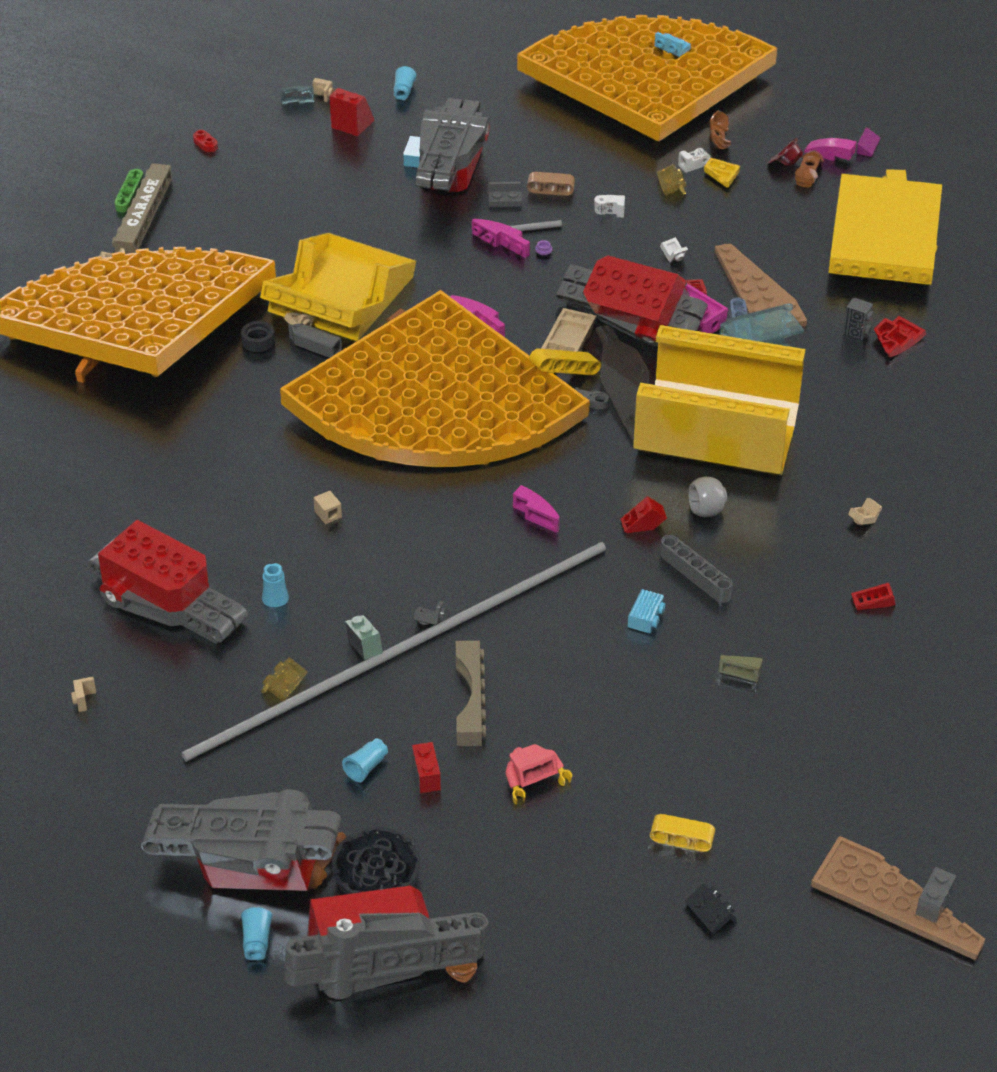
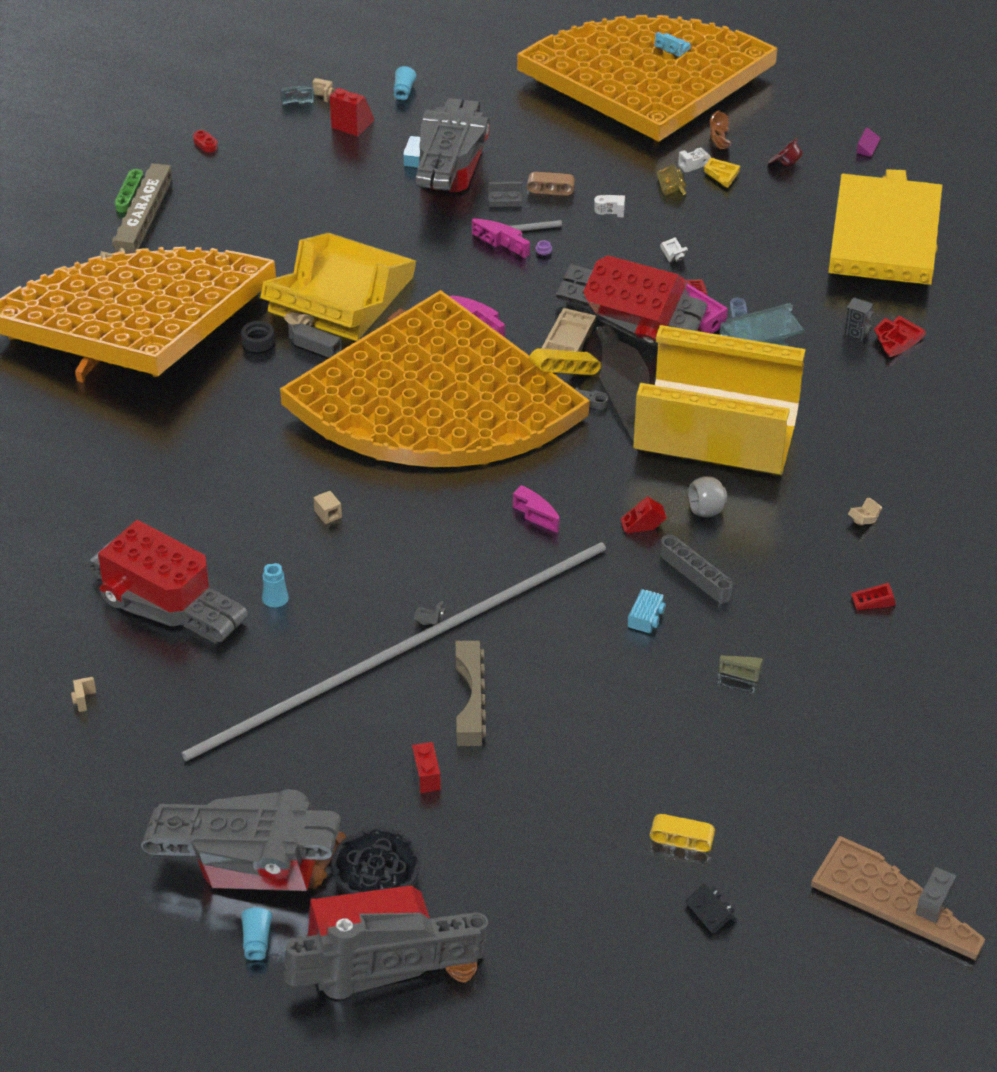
(285, 679): clear yellow bracket -> none
(363, 637): sand green brick -> none
(364, 760): medium azure plant -> none
(532, 765): coral torso -> none
(753, 284): medium nougat wing -> none
(805, 174): dark orange piece -> none
(833, 147): dark pink slope -> none

